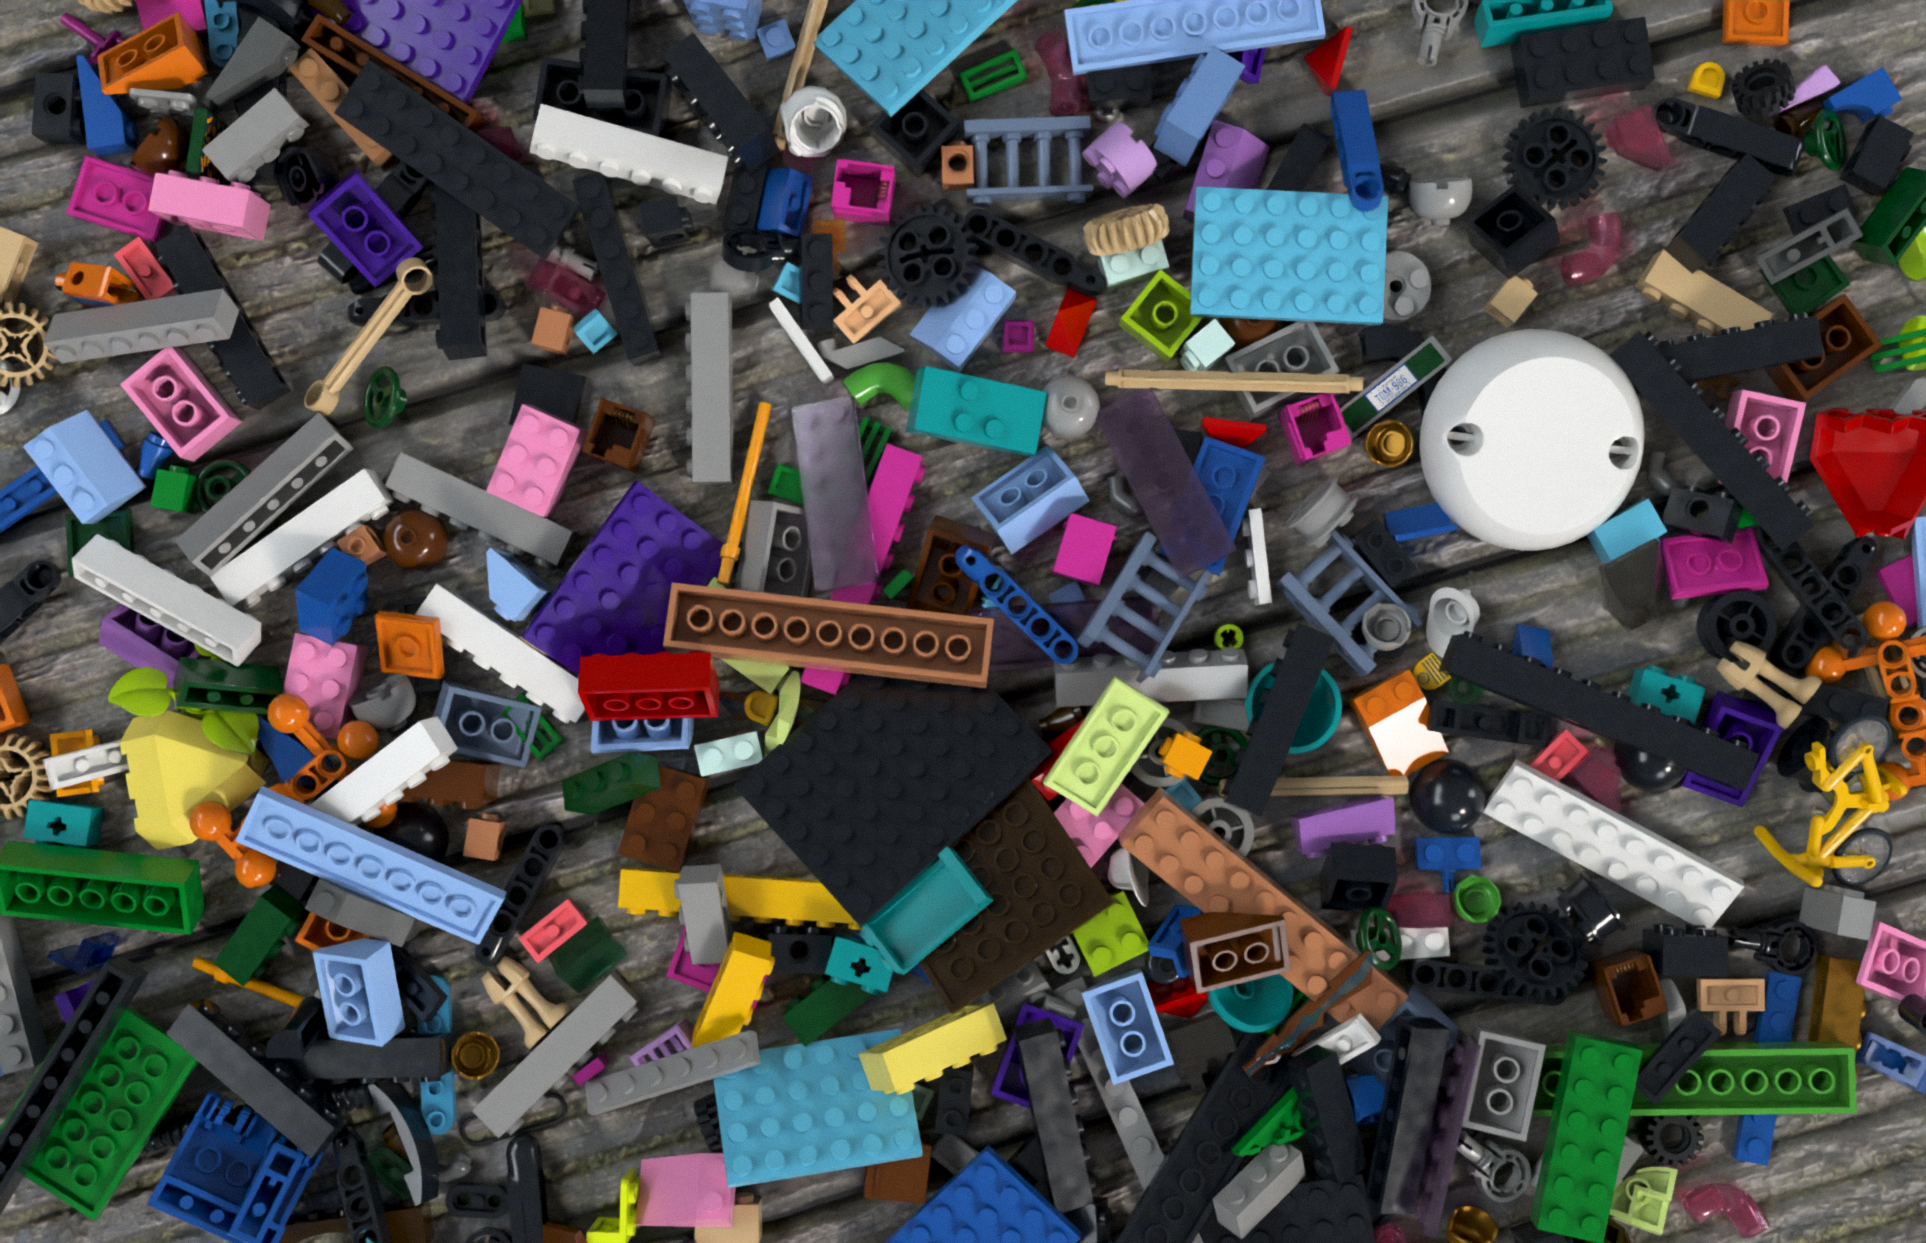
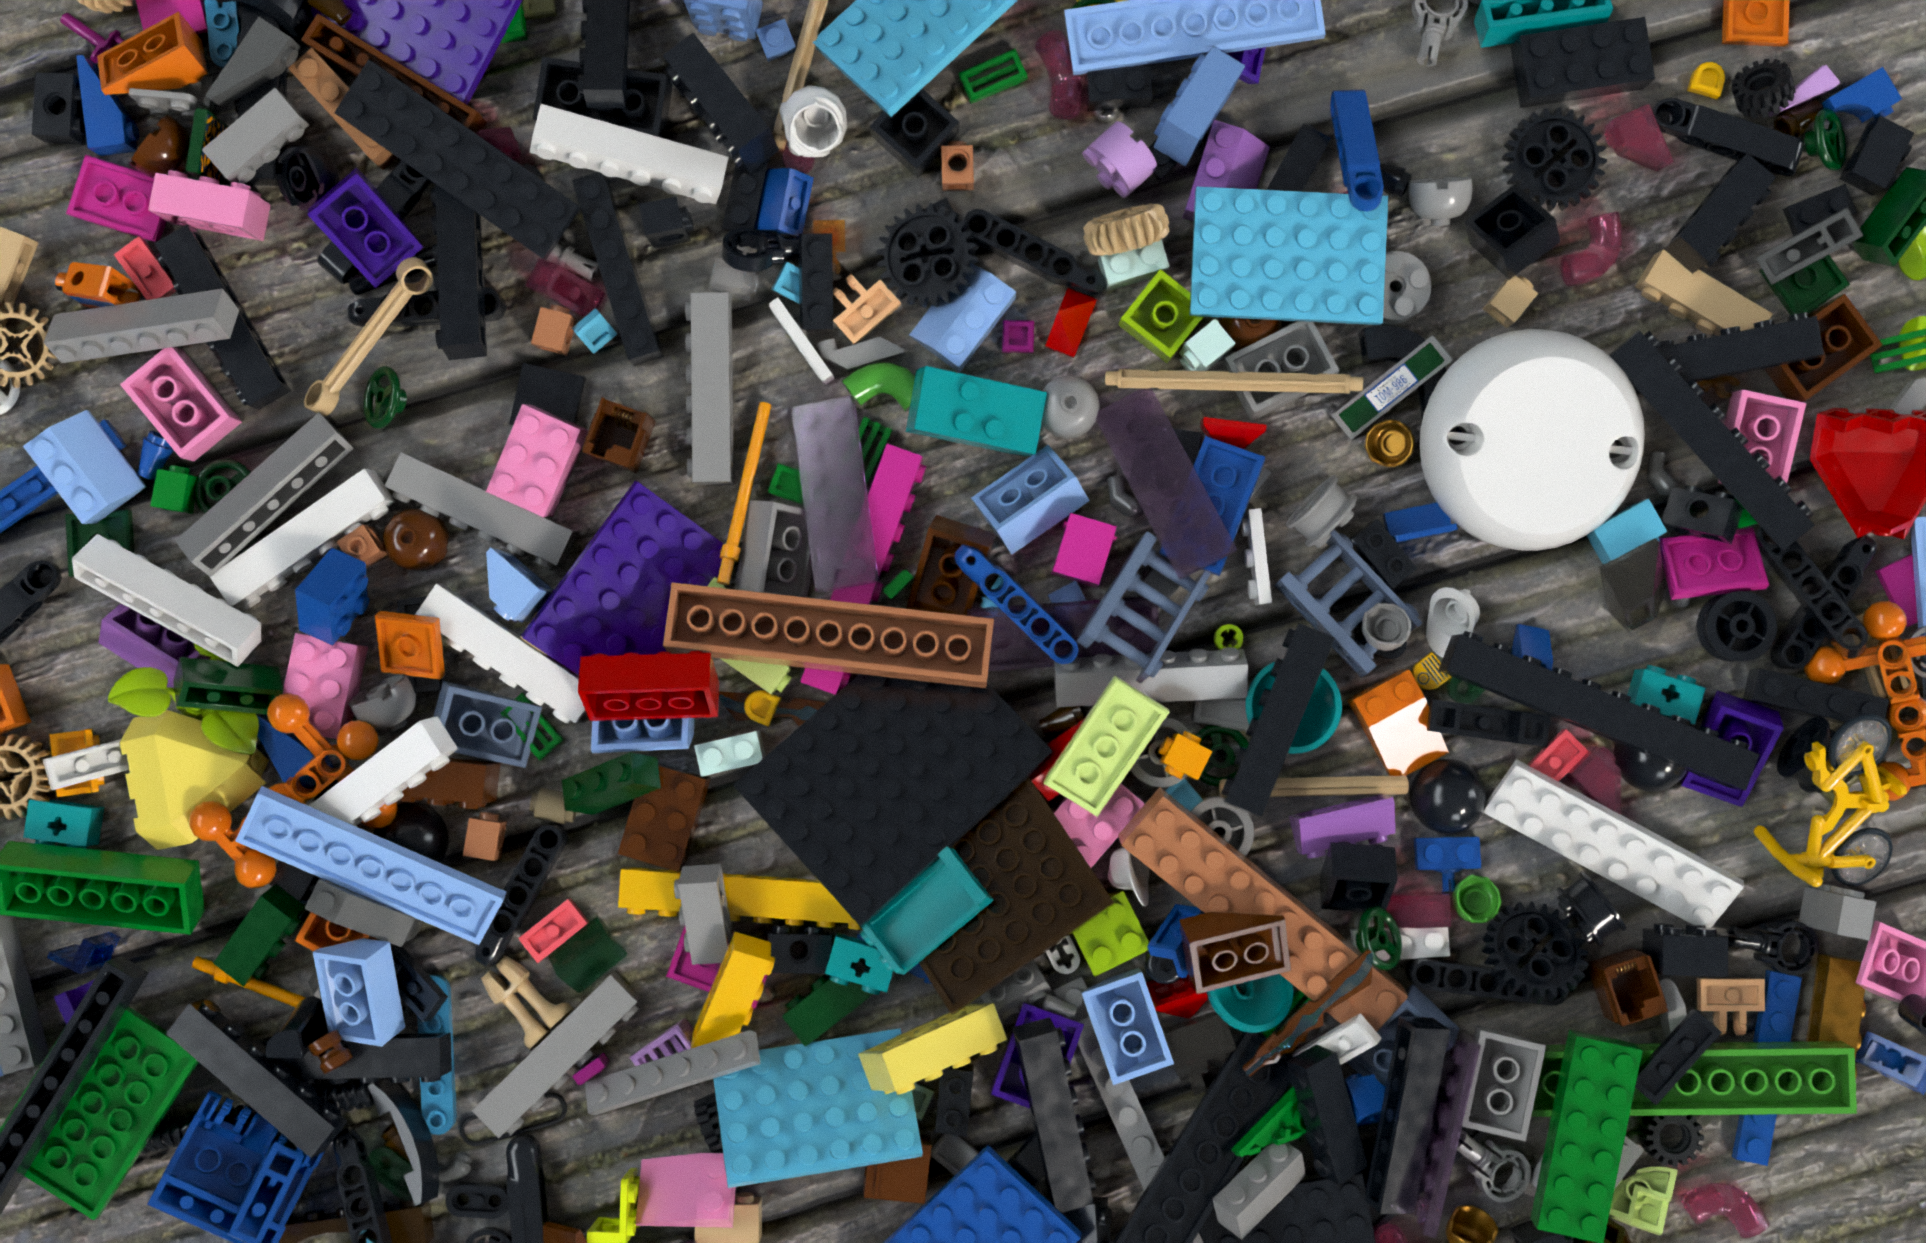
(334, 1058): none -> reddish brown wheel
(475, 1055): pearl gold hair -> none
(549, 806): none -> dark tan brick
(784, 720): yellowish green brick -> none
(863, 192): dark pink piece -> none
(1011, 132): sand blue fence -> none
(1314, 428): dark pink piece -> none
(1328, 59): red slope -> none
(1785, 709): tan piece -> none

